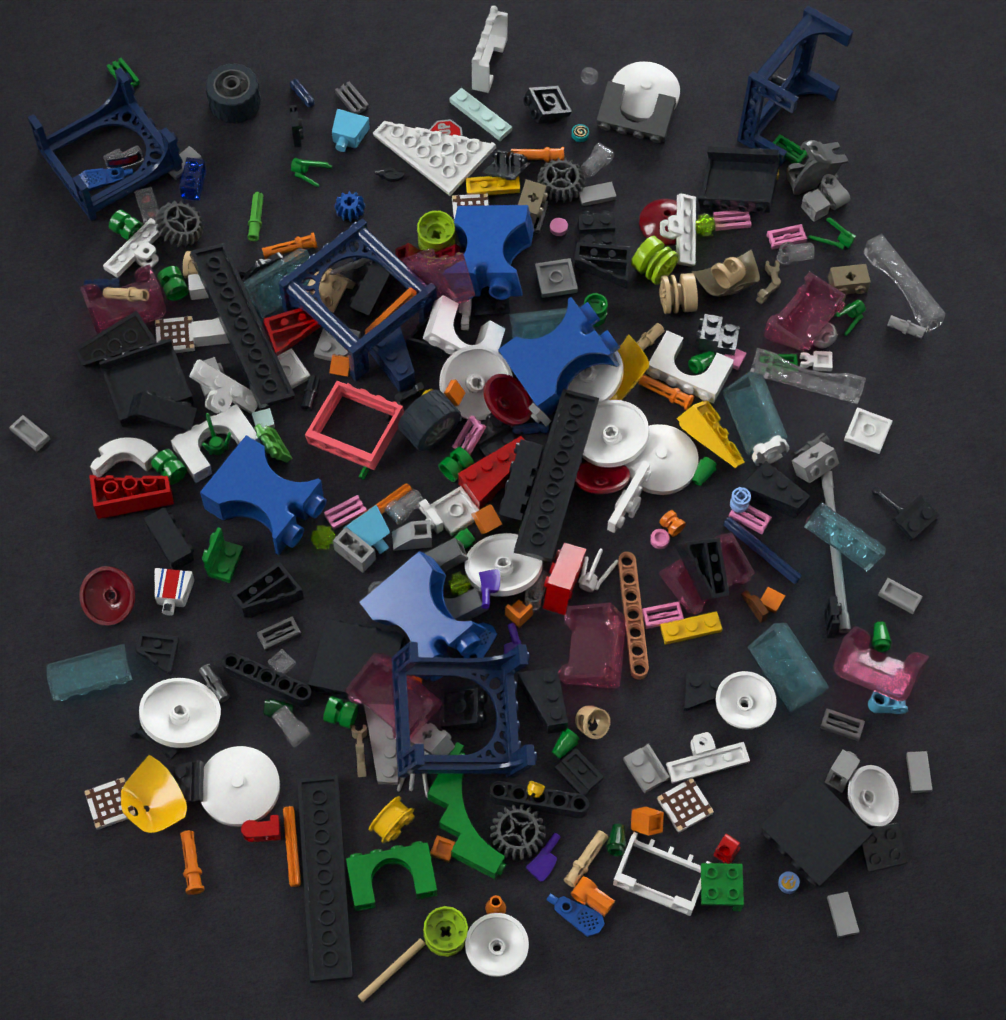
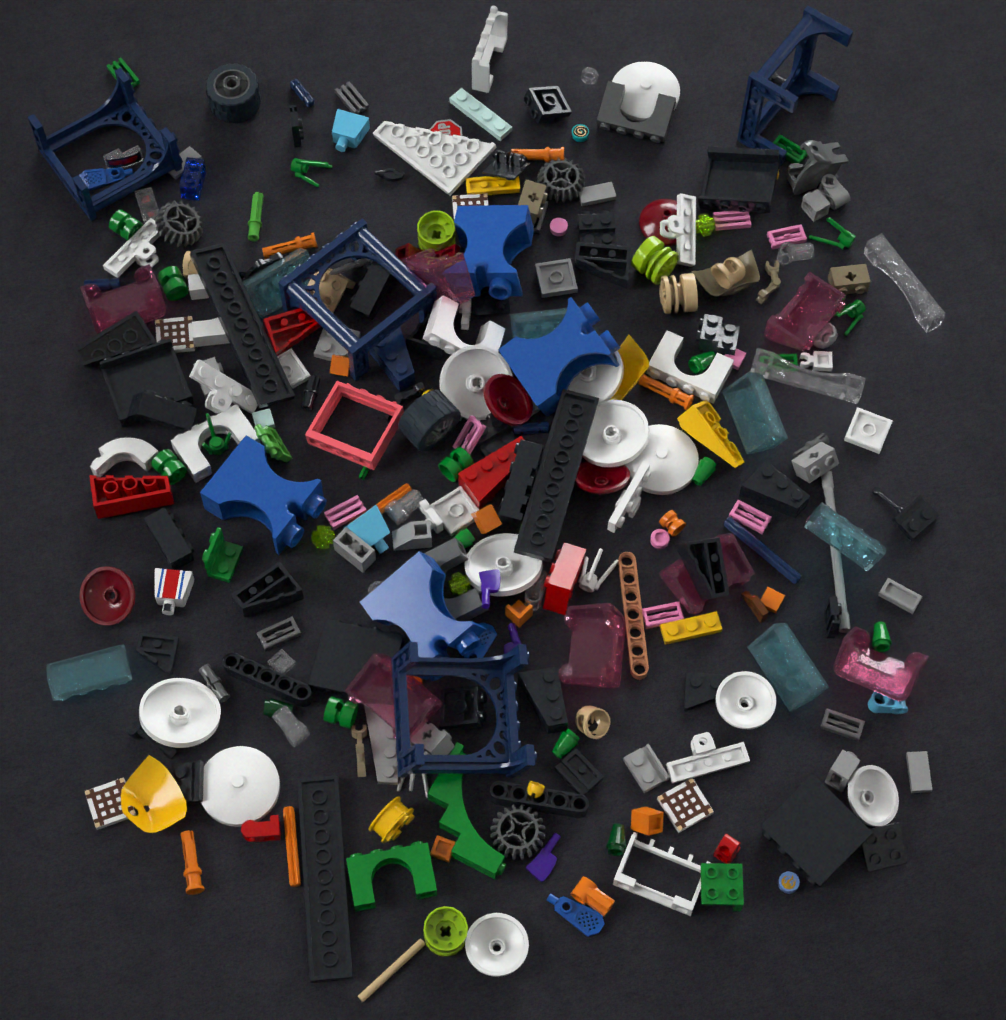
(29, 433): light grey tile -> none
(131, 294): tan pin -> none
(349, 206): blue gear -> none
(405, 297): orange axle -> none
(454, 392): orange tile -> none
(490, 908): orange cone -> none
(538, 415): light grey plate -> none
(581, 865): tan pin -> none
(599, 156): clear piece -> none
(599, 305): green wheel -> none
(648, 338): tan pin -> none
(737, 503): light blue wheel -> none
(770, 451): white plate -> none
(843, 914): light grey tile -> none
(906, 327): light grey pin -> none

